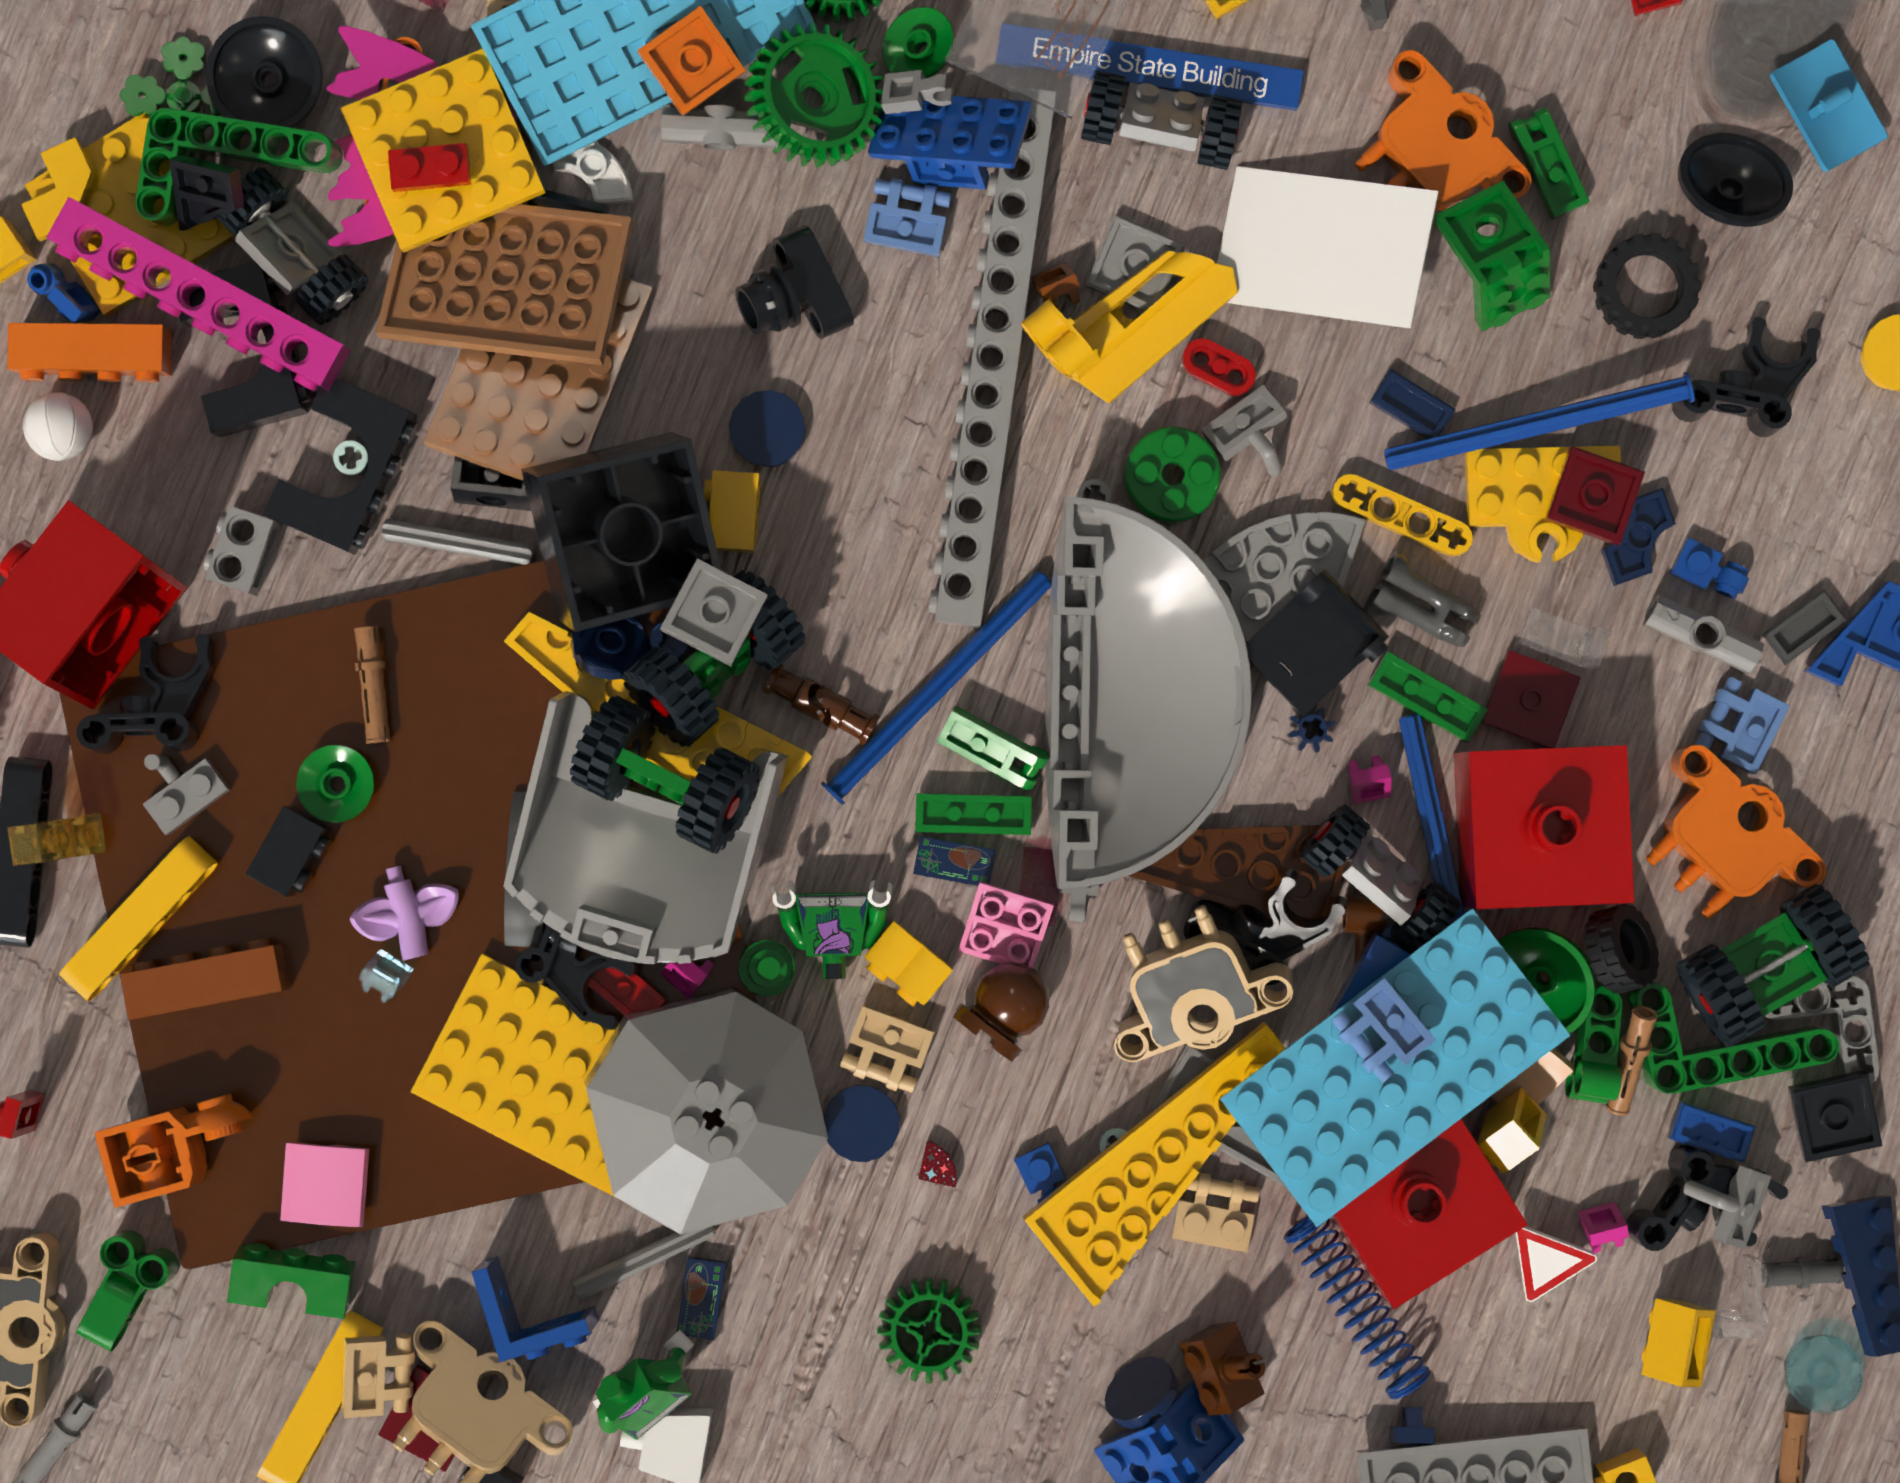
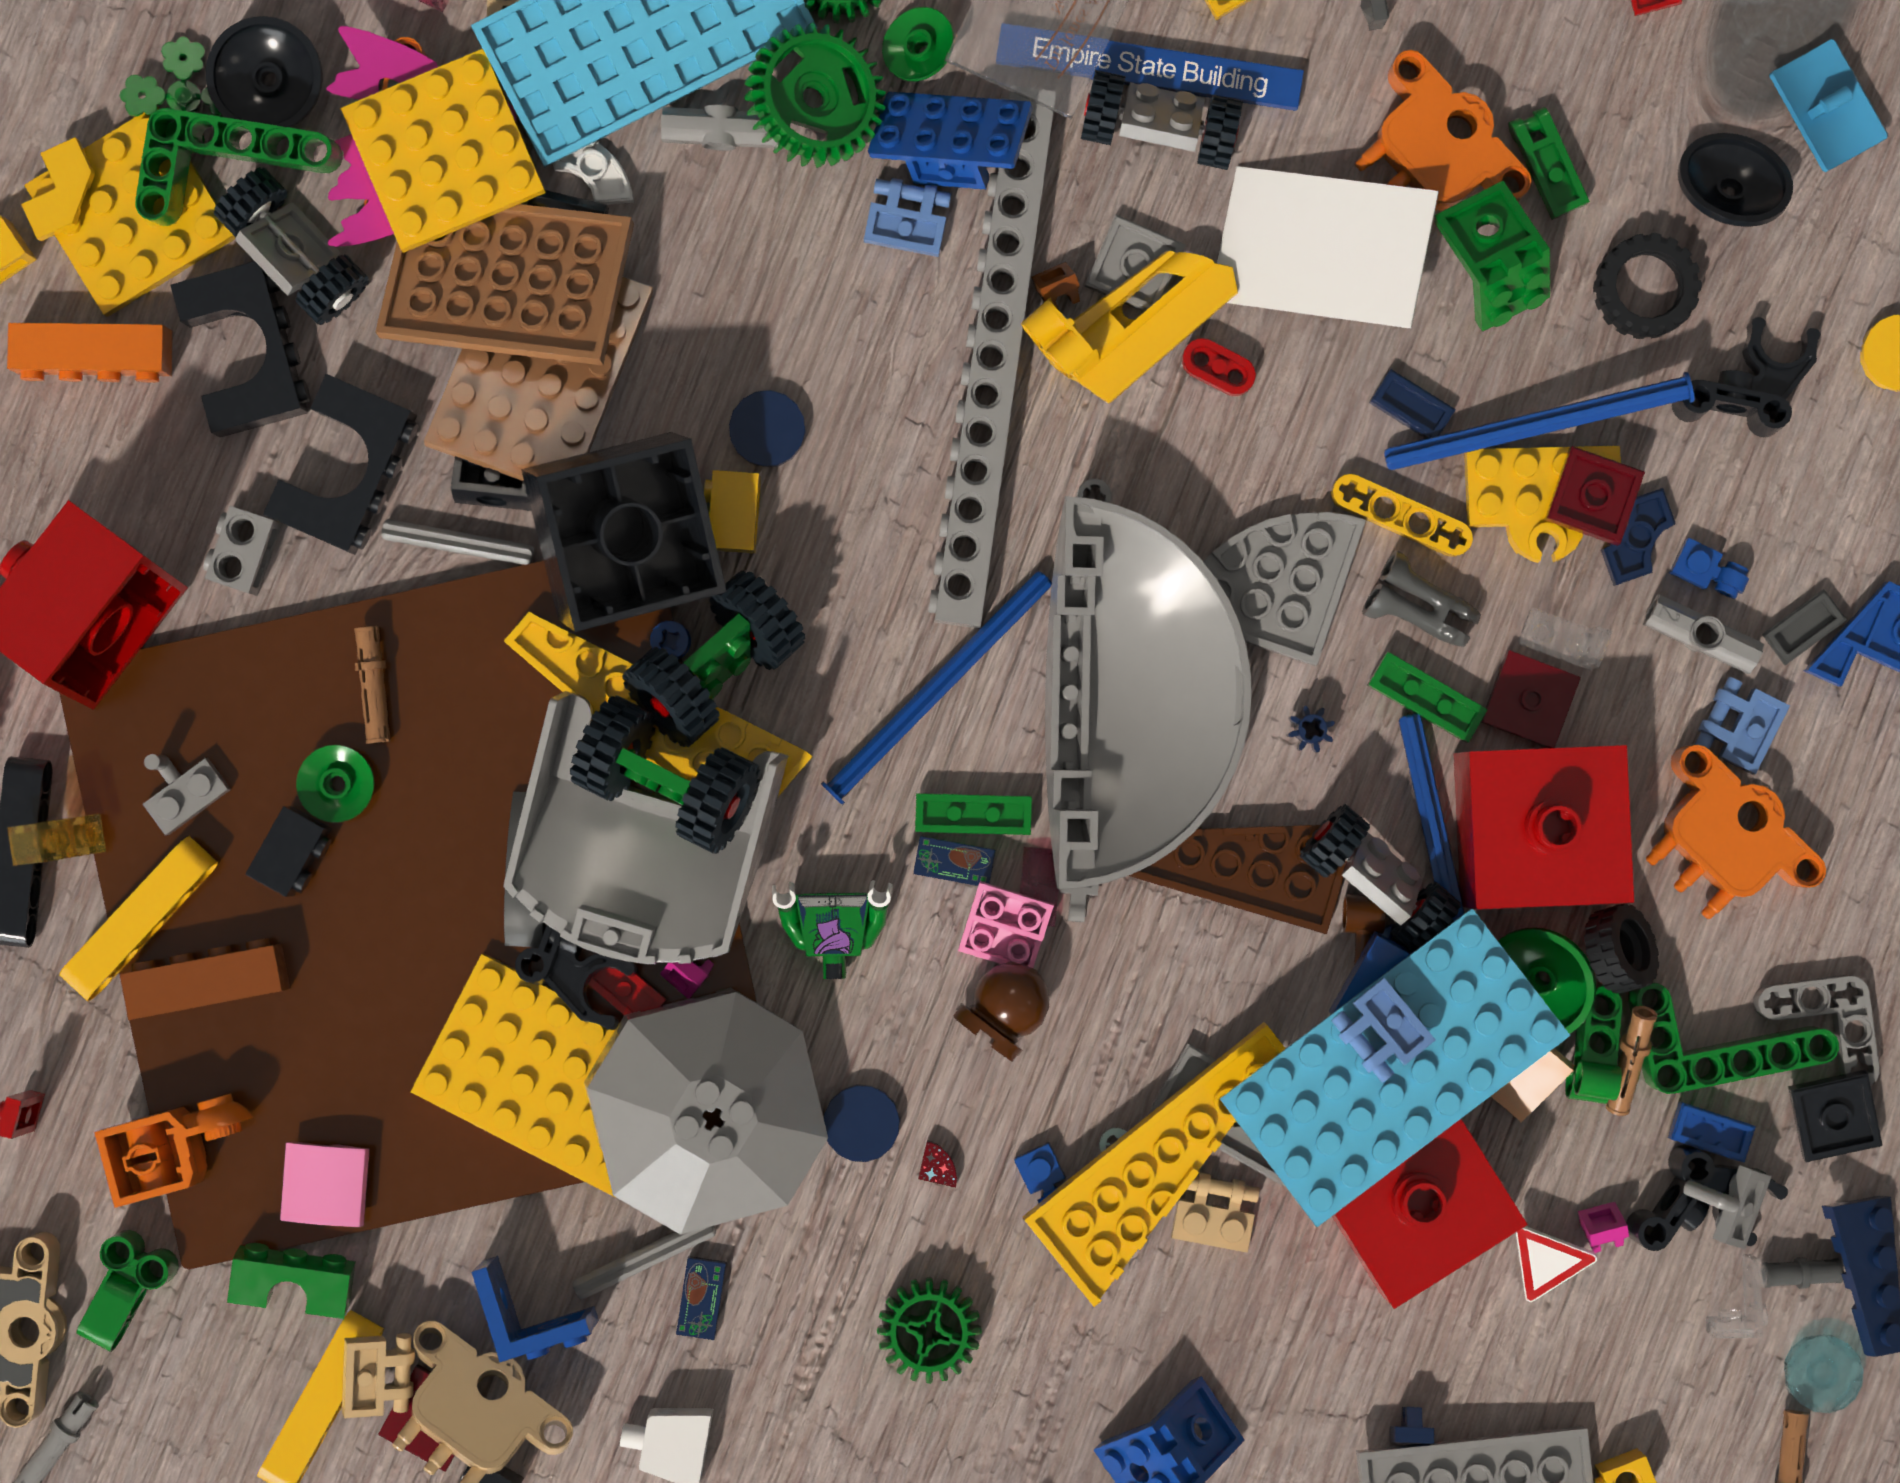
(57, 426): white piece -> none
(69, 298): blue plate -> none
(79, 223): dark pink brick -> none
(155, 714): black piece -> none
(204, 190): black wing -> none
(341, 451): light aqua bush -> none
(385, 974): clear light blue tile -> none
(405, 913): lavender plant -> none
(429, 167): red plate -> none
(610, 648): dark blue tile -> none
(644, 1391): green torso -> none
(691, 61): orange plate -> none
(714, 612): light grey tile -> none
(766, 968): green plate -> none
(776, 296): black beam -> none
(828, 707): reddish brown piece -> none
(892, 1038): tan plate -> none
(908, 964): yellow brick -> none
(909, 89): light grey plate -> none
(992, 748): plate -> none
(1141, 1392): dark blue tile -> none
(1168, 502): green plate -> none
(1189, 974): tan piece -> none
(1223, 1368): reddish brown brick -> none
(1246, 425): light grey plate -> none
(1265, 937): black piece -> none
(1307, 1227): blue piece -> none
(1318, 639): black door -> none
(1369, 783): dark pink tile -> none
(1512, 1130): yellow piece -> none
(1678, 1342): yellow piece -> none
(1773, 965): black plate -> none

